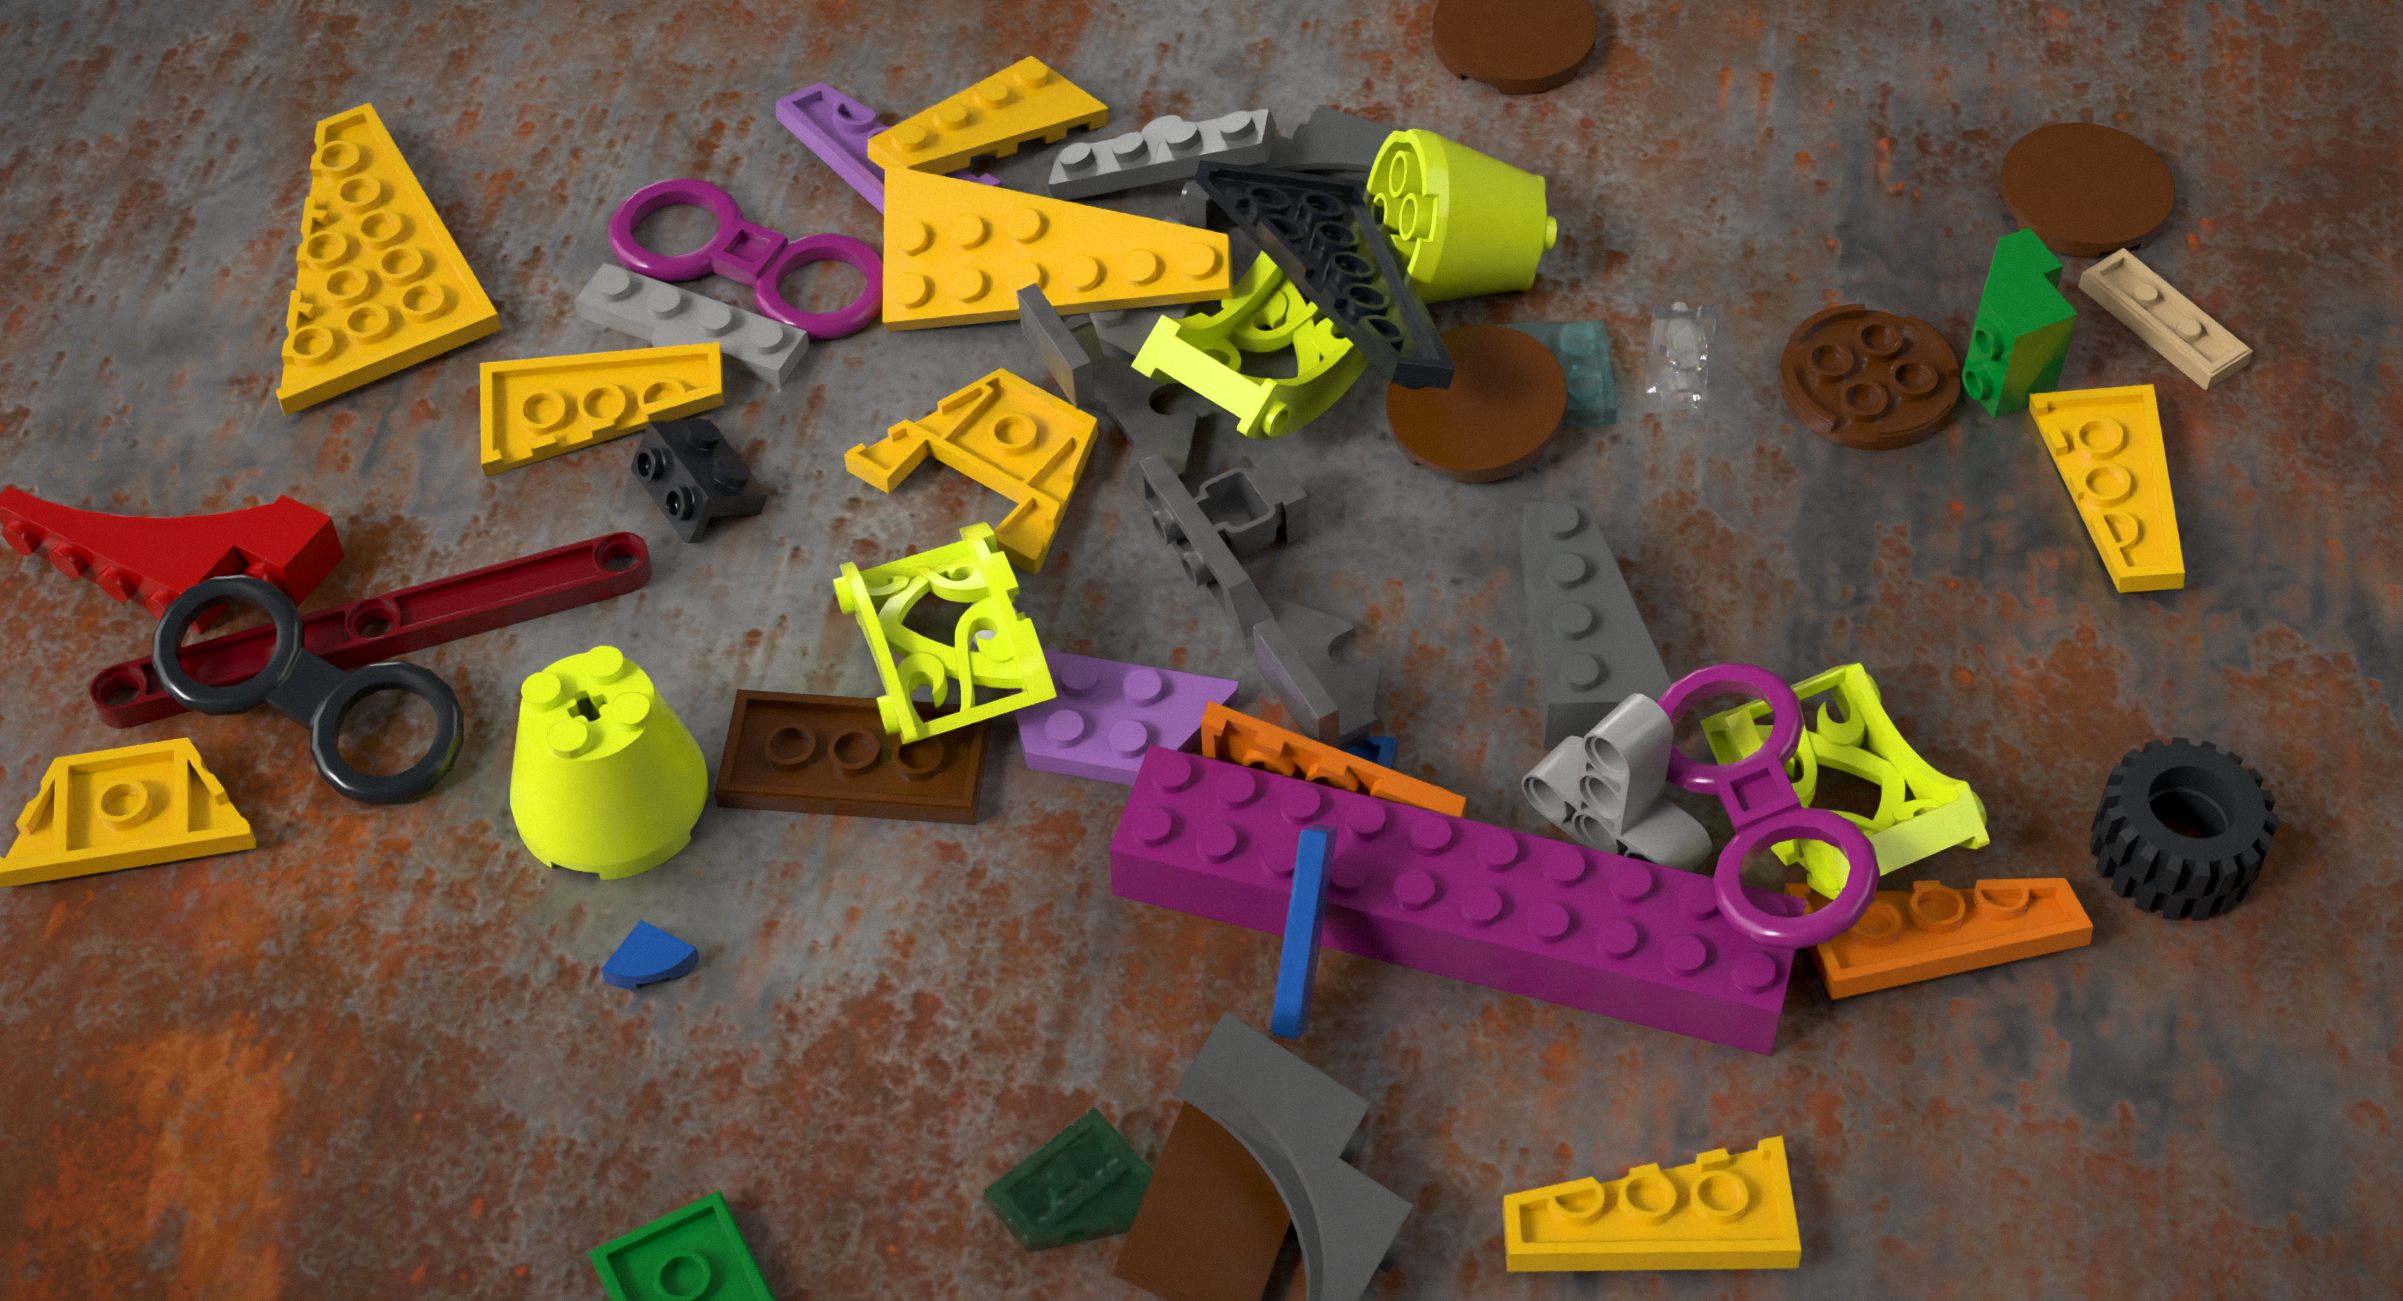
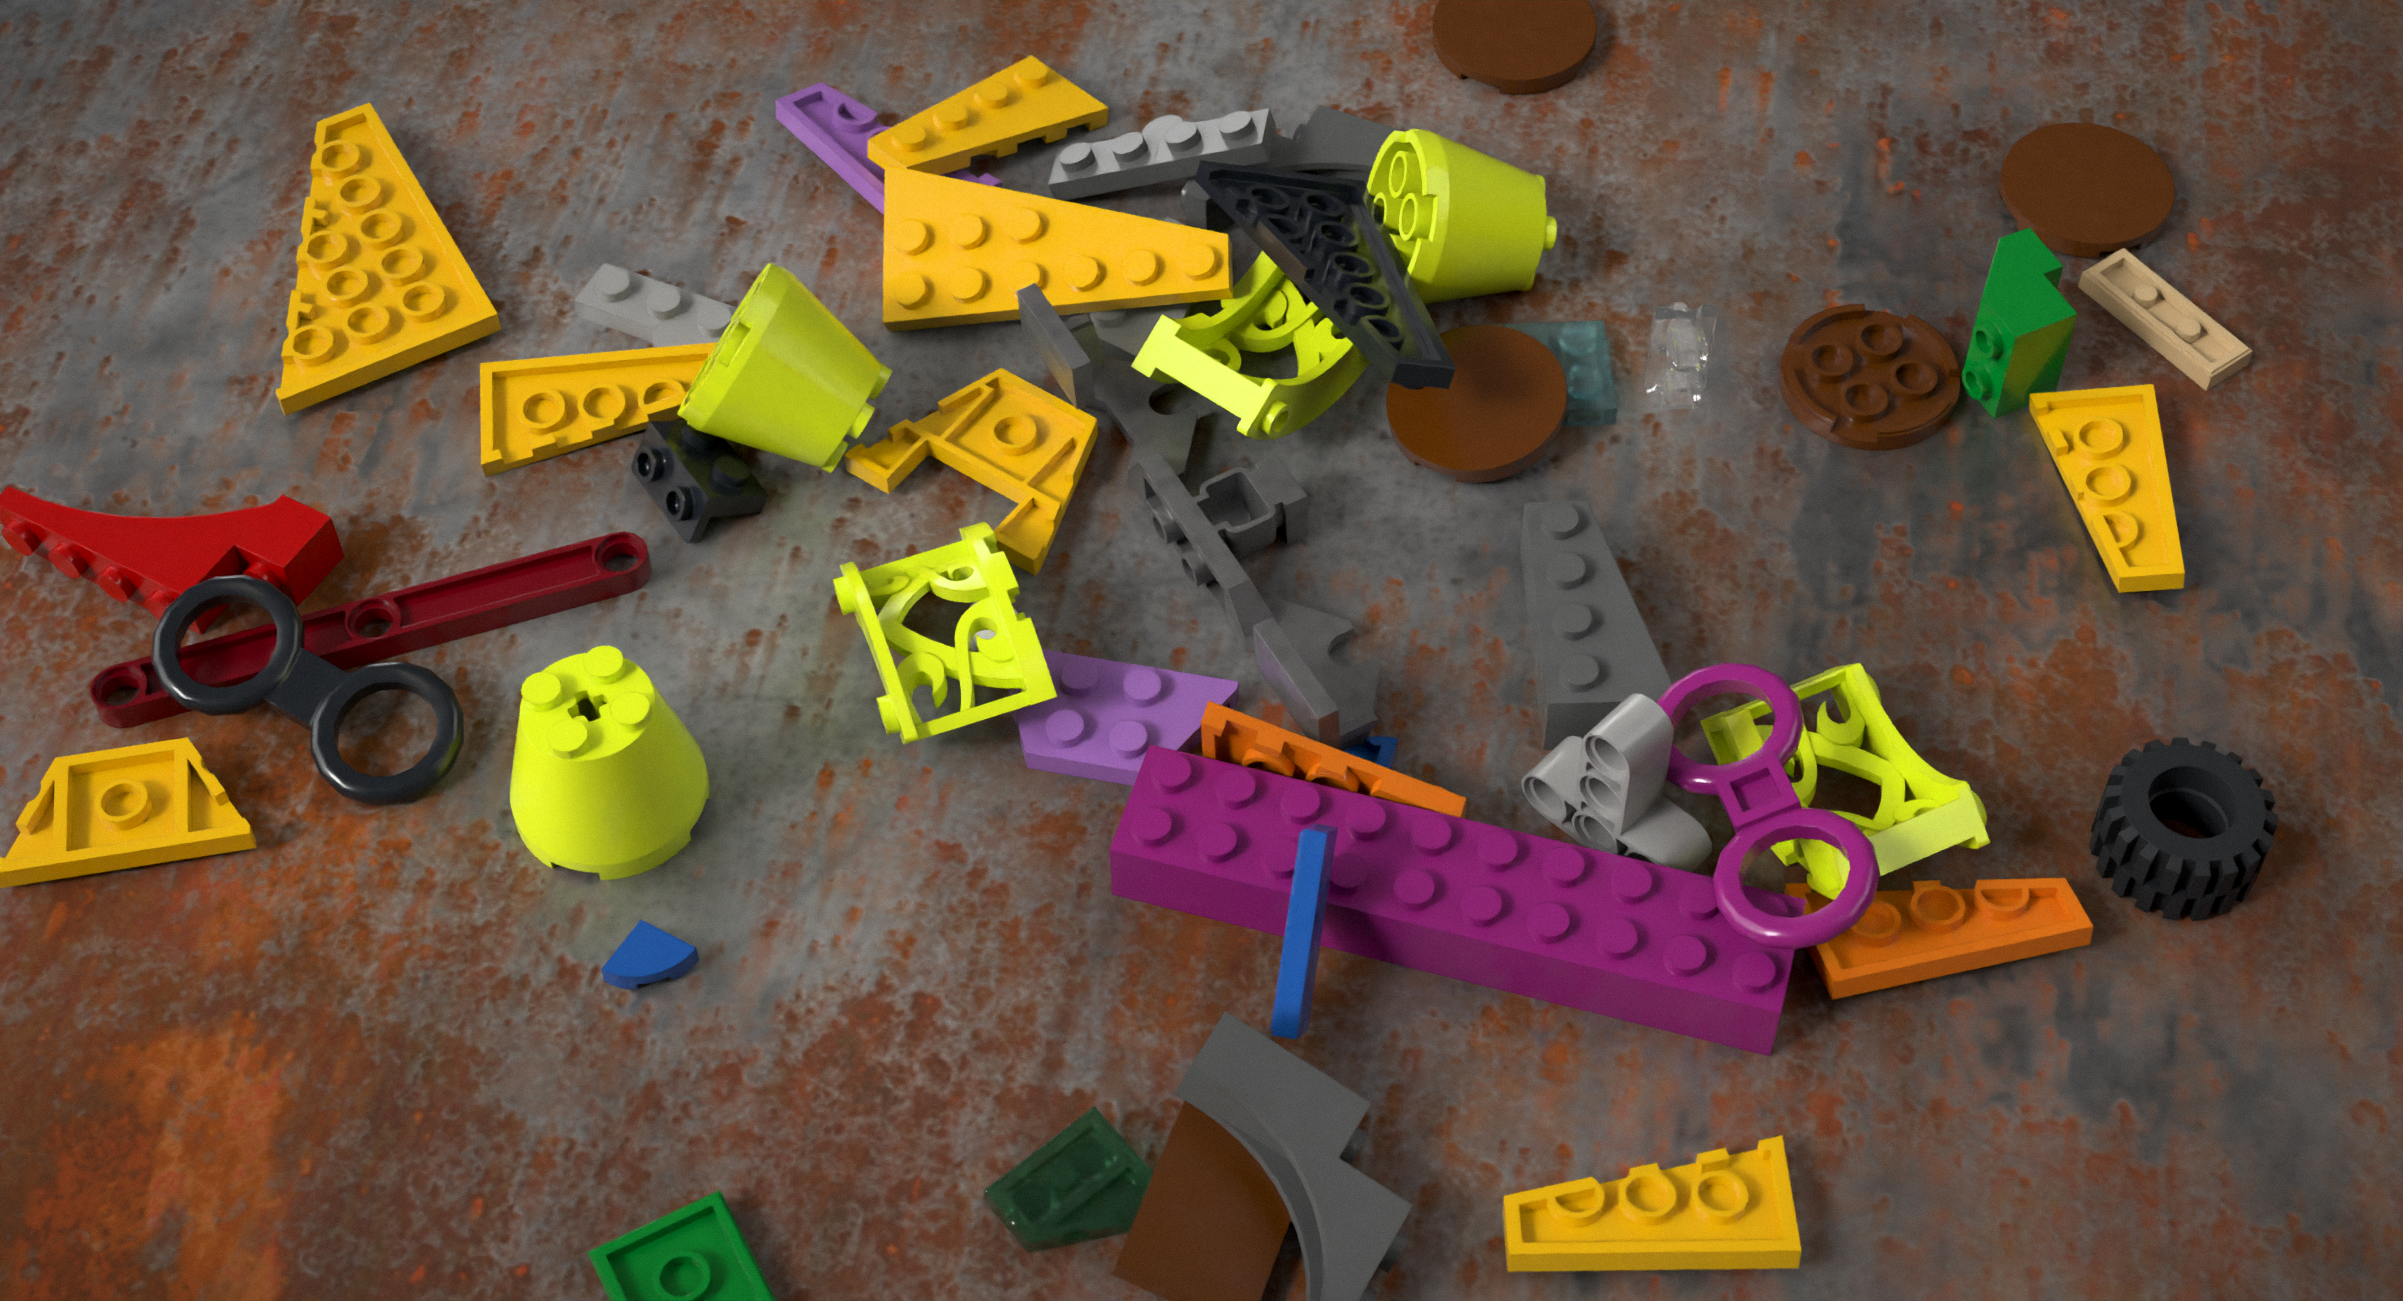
(748, 256): magenta bar -> none
(786, 376): none -> neon yellow cone
(839, 761): reddish brown tile -> none

